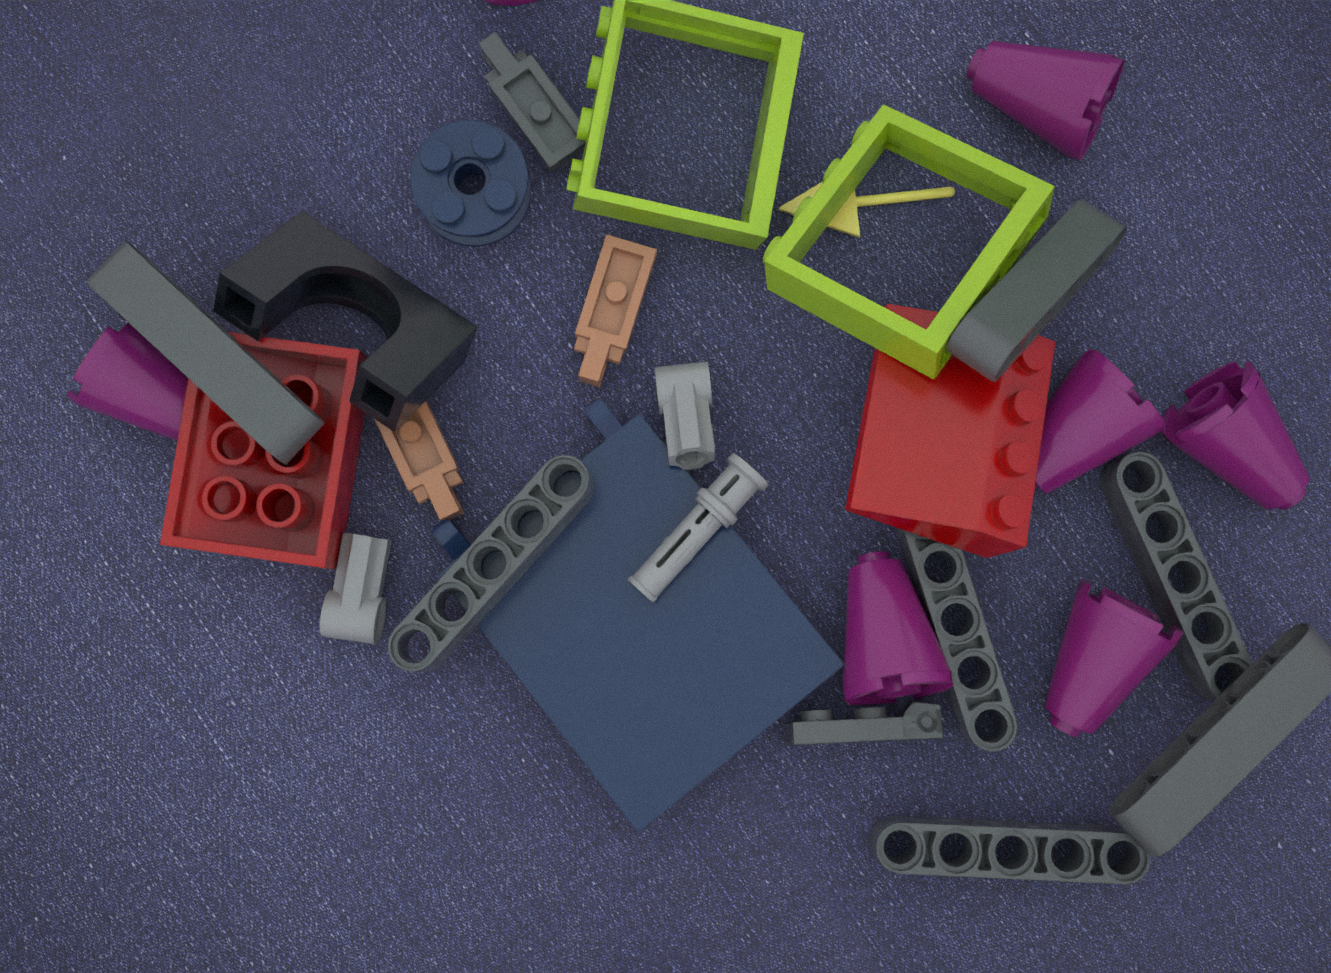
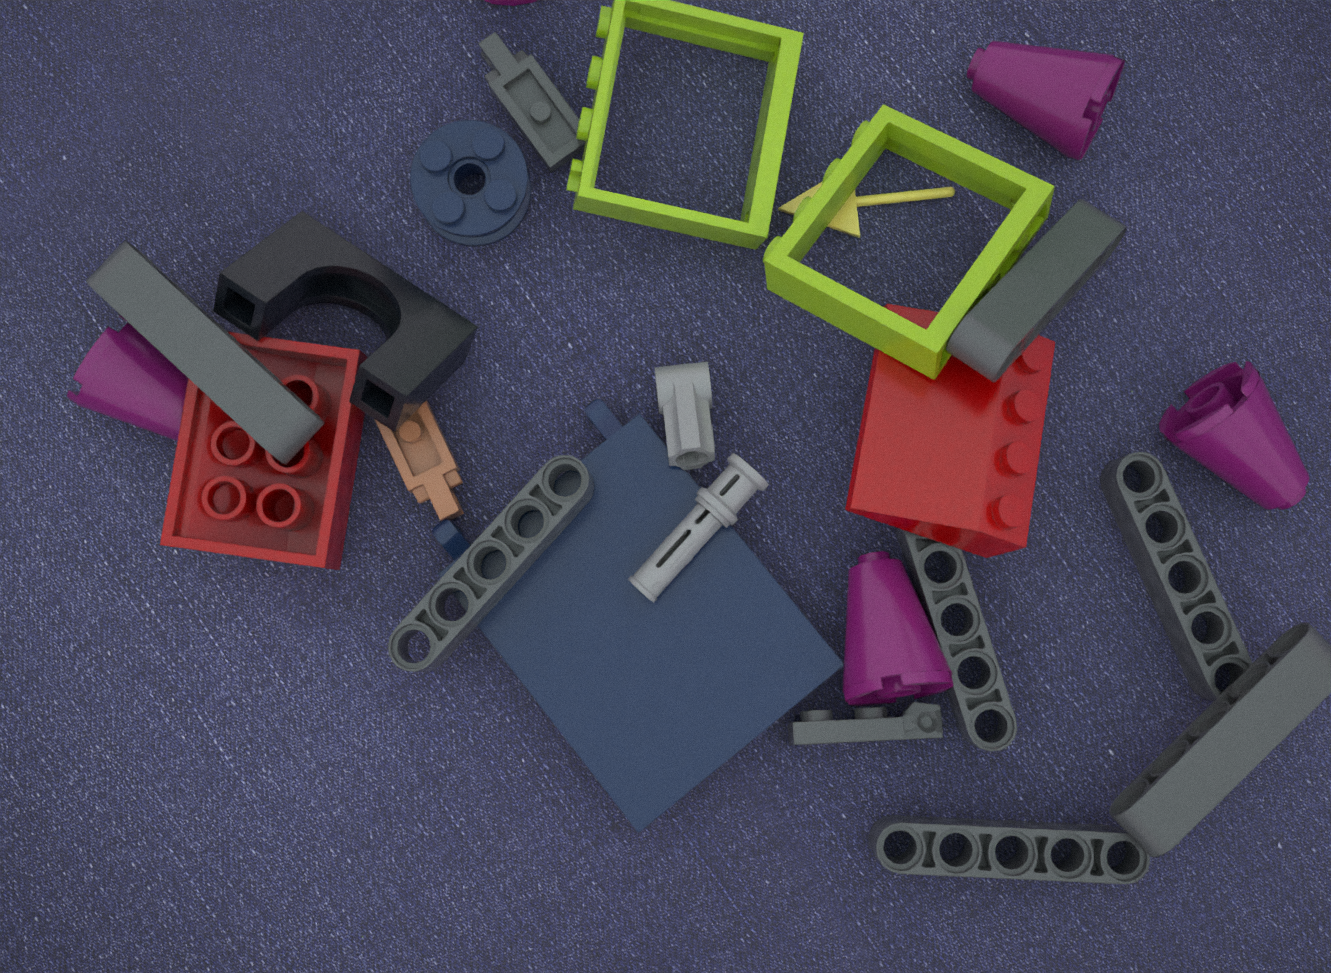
(355, 604): light grey piece -> none
(612, 305): nougat hinge -> none
(1091, 421): magenta cone -> none
(1103, 658): magenta cone -> none

